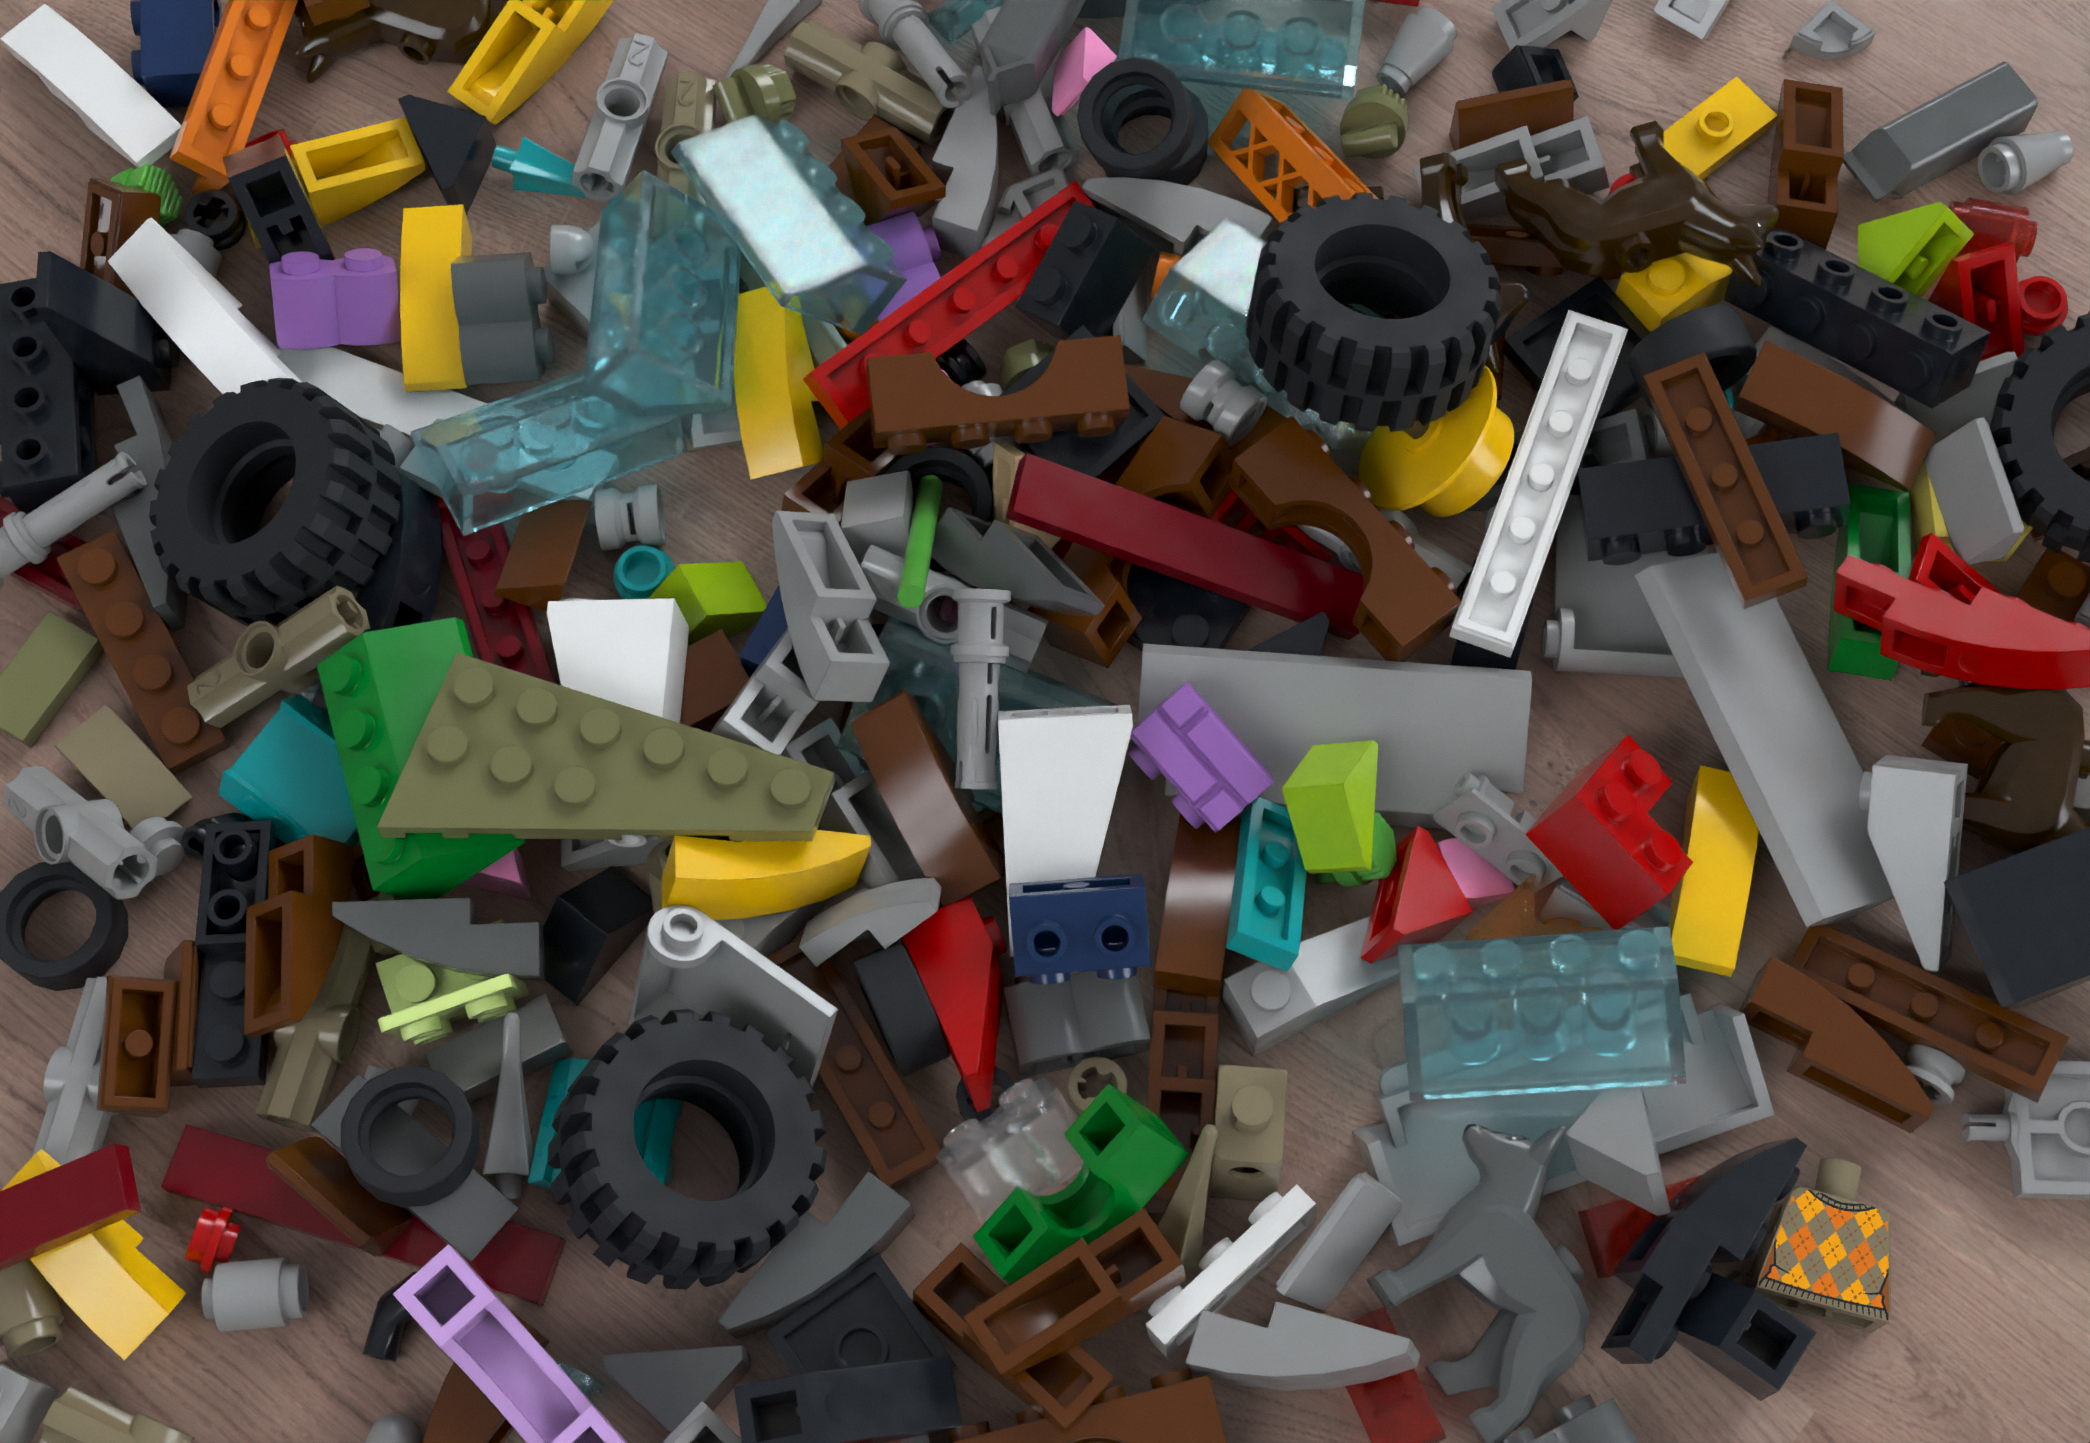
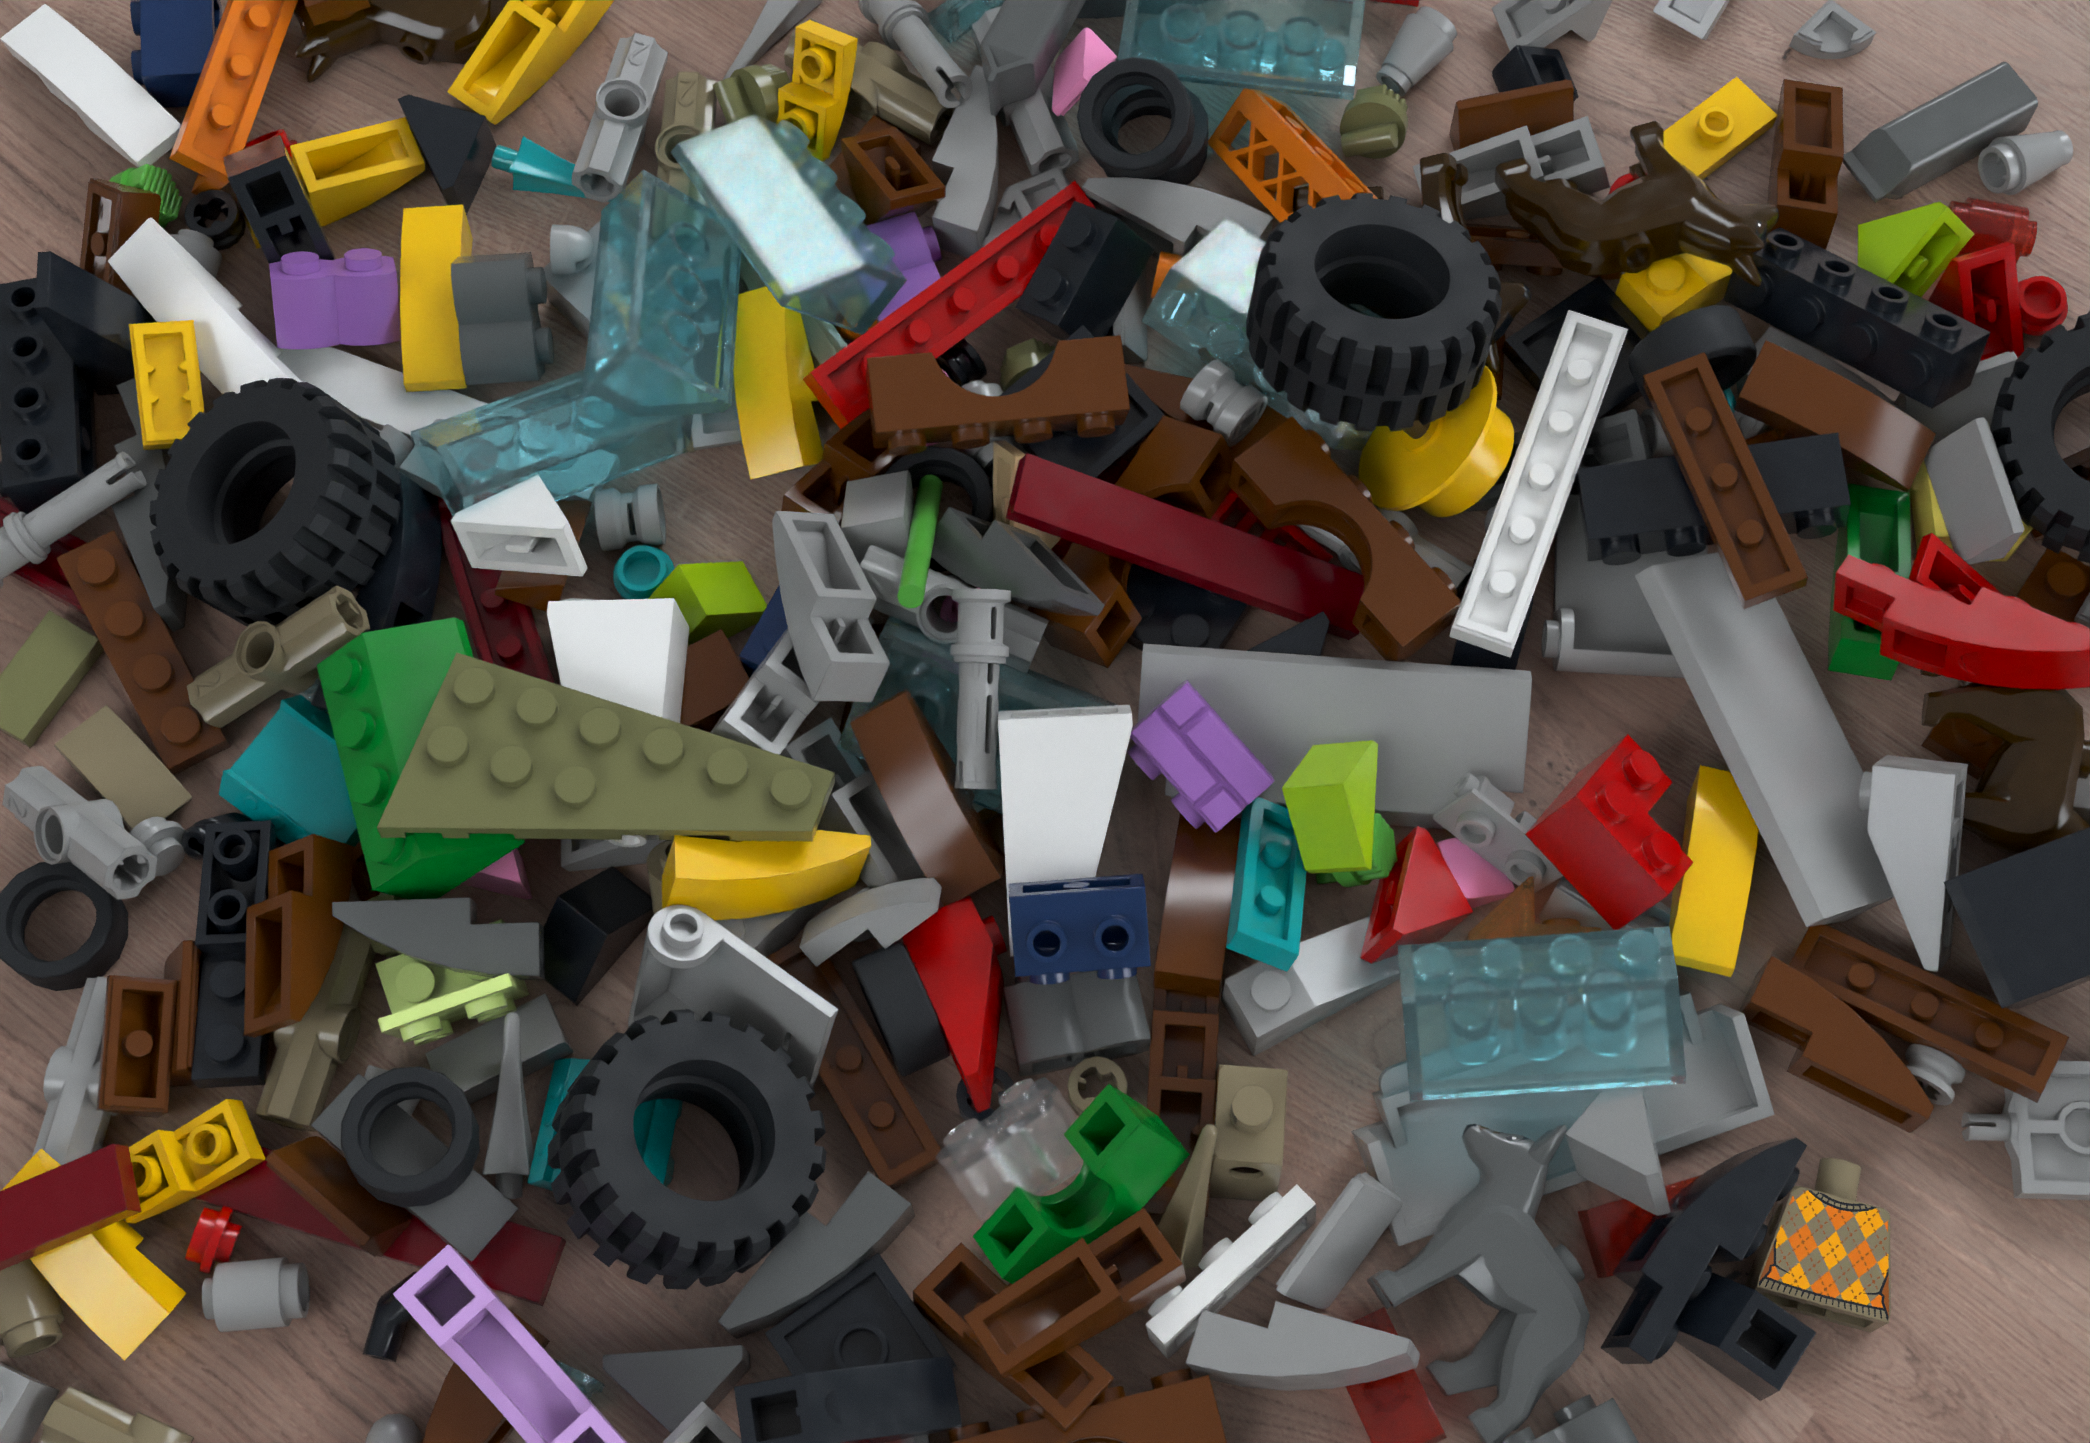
(166, 380): none -> yellow plate
(193, 1158): none -> yellow slope
(519, 532): none -> white slope
(819, 85): none -> yellow slope

